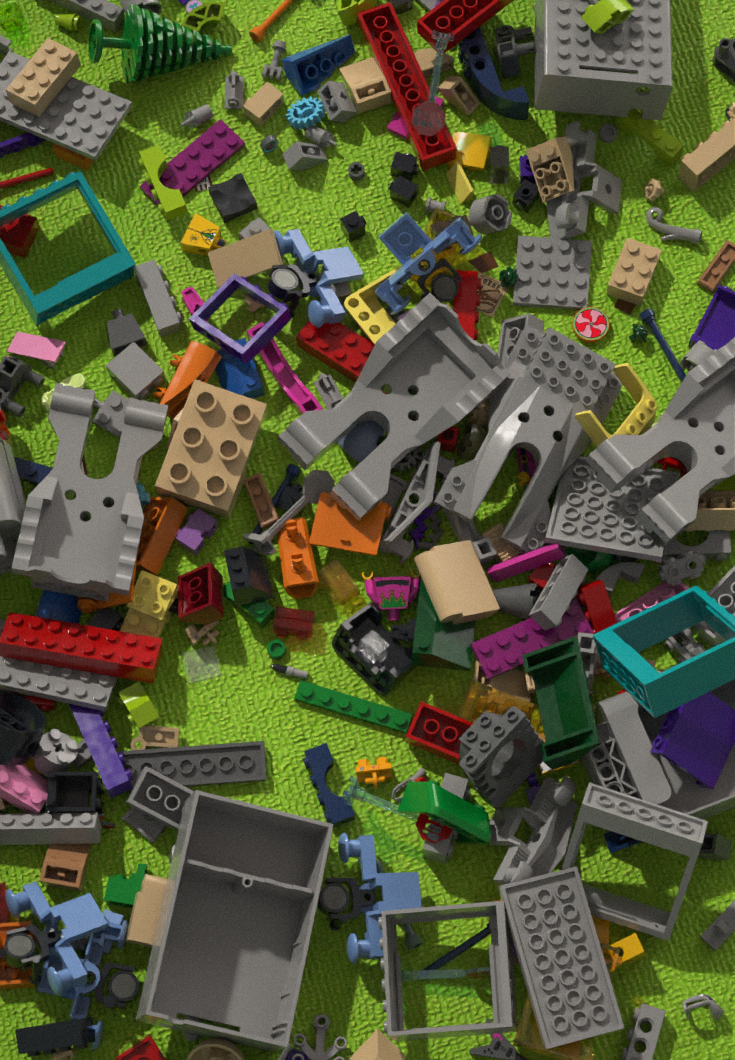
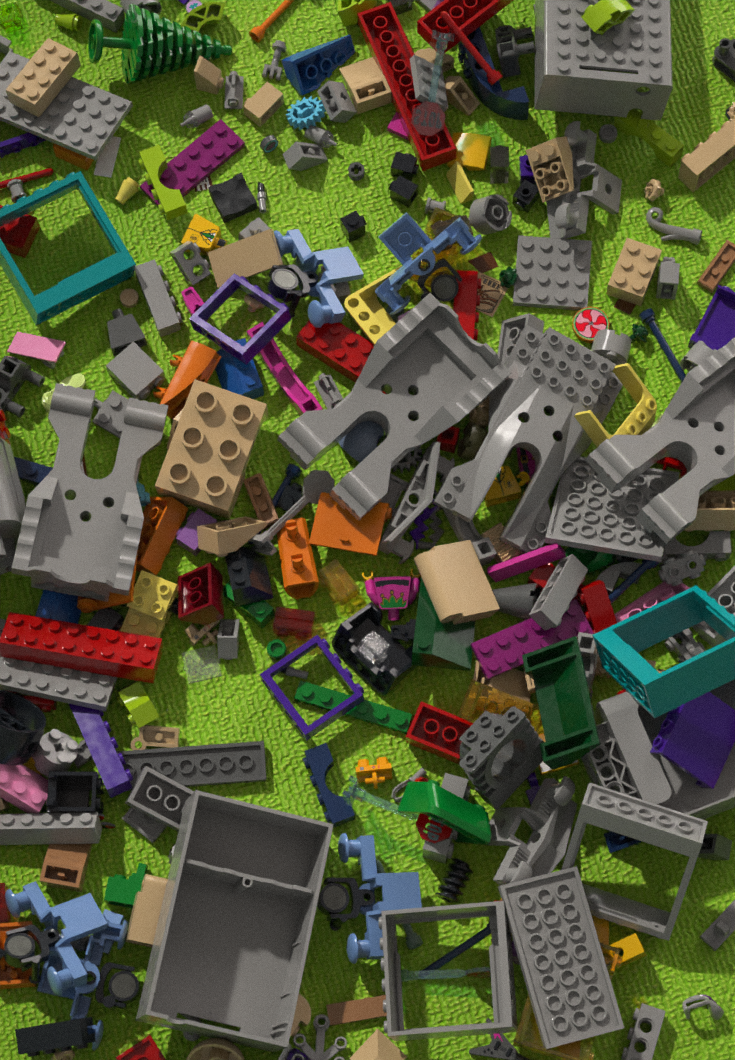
(16, 189): none -> light grey bush
(107, 158): none -> white sticker
(127, 190): none -> light yellow cone
(129, 298): none -> tan tile
(186, 265): none -> light grey brick
(208, 76): none -> tan slope
(227, 535): none -> tan slope
(228, 638): none -> light grey slope
(261, 197): none -> light grey piece
(302, 1015): none -> tan brick
(334, 714): none -> dark purple window
(356, 1010): none -> medium nougat tile
(422, 76): none -> light grey plate
(454, 881): none -> black piece
(492, 75): none -> red piece
(503, 488): none -> yellow torso
(612, 346): none -> light grey brick
(646, 564): none -> dark blue piece
(668, 278): none -> light grey hinge

